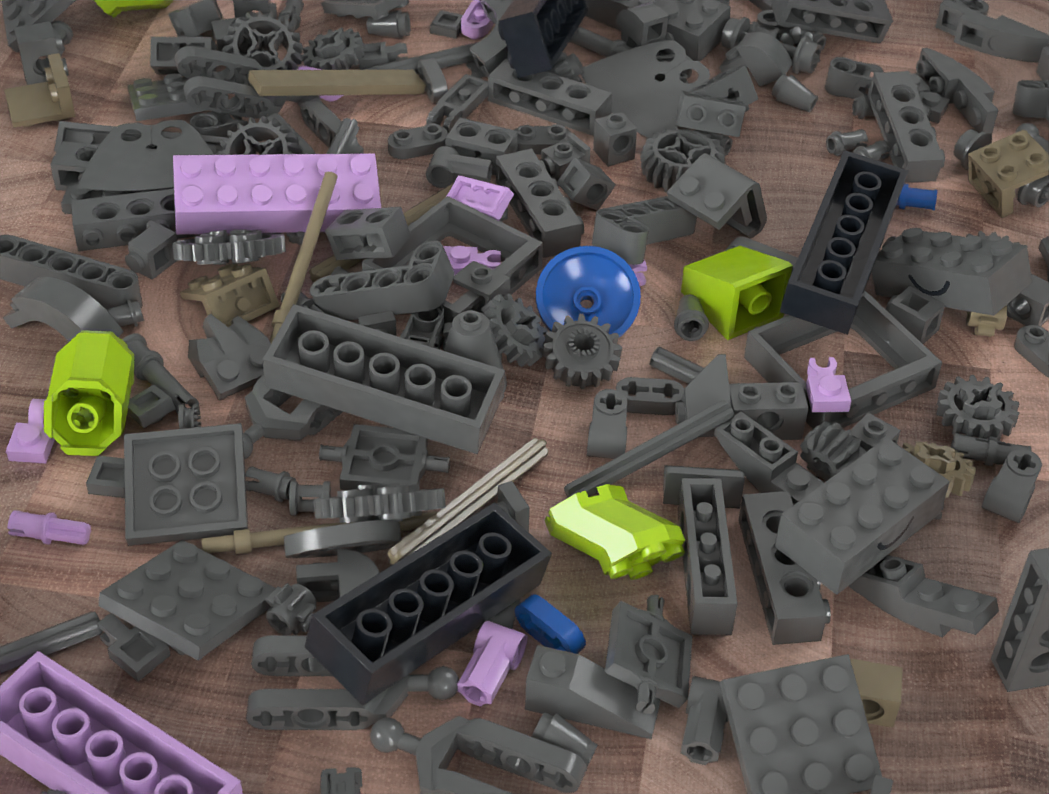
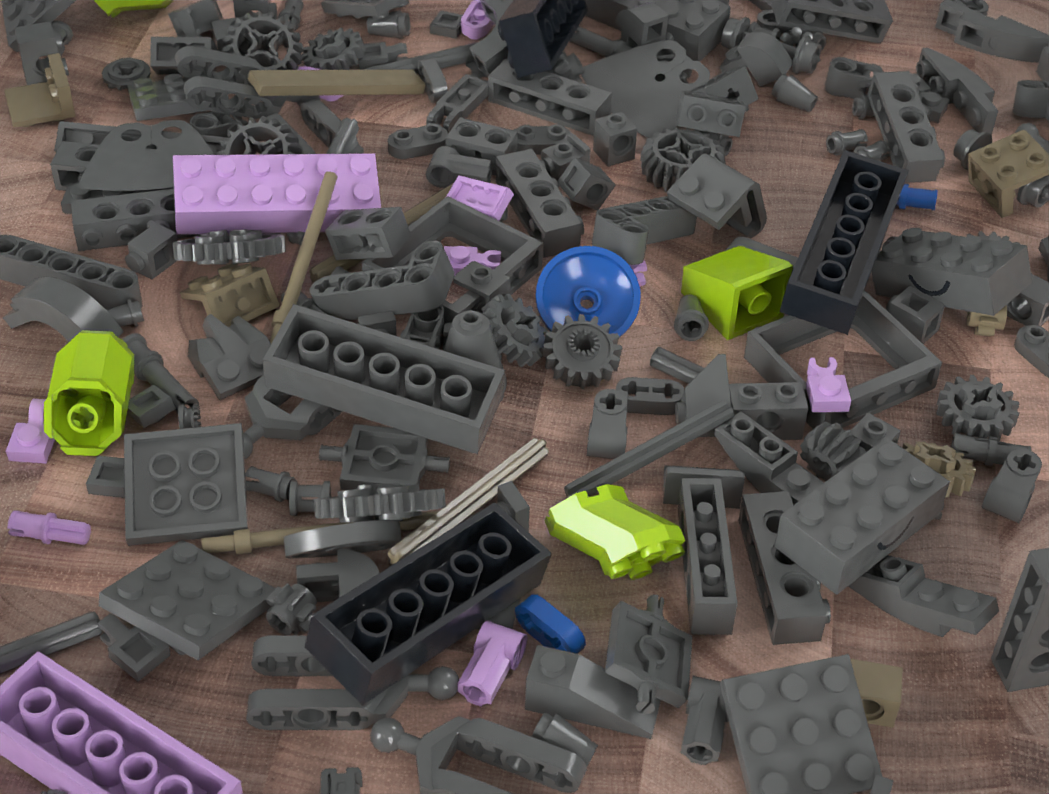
(124, 72): none -> dark grey gear

